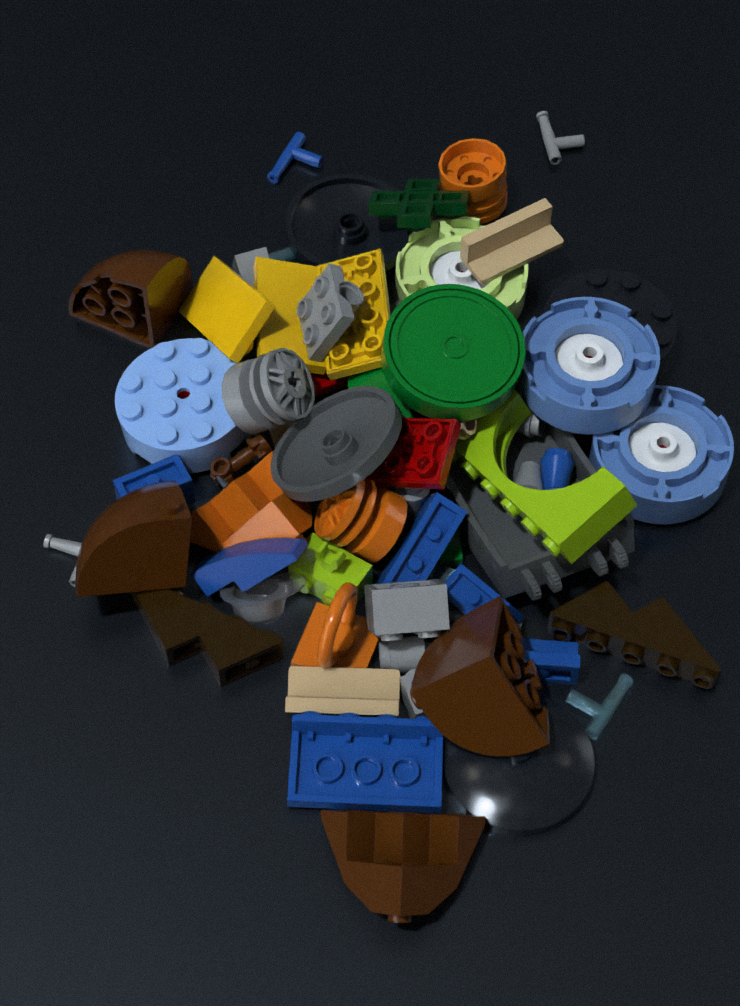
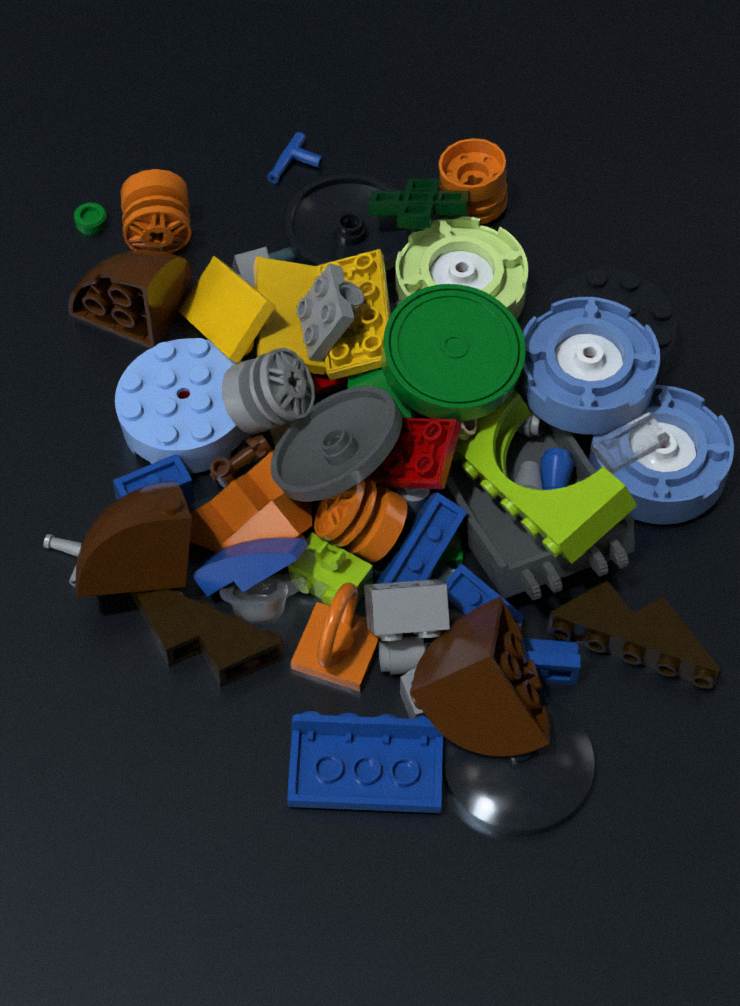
(90, 218): none -> green tile
(155, 211): none -> orange wheel
(343, 690): tan panel -> none
(401, 859): reddish brown brick -> none
(510, 242): tan panel -> none
(554, 144): light grey piece -> none
(600, 712): clear light blue piece -> none
(630, 443): none -> clear tile

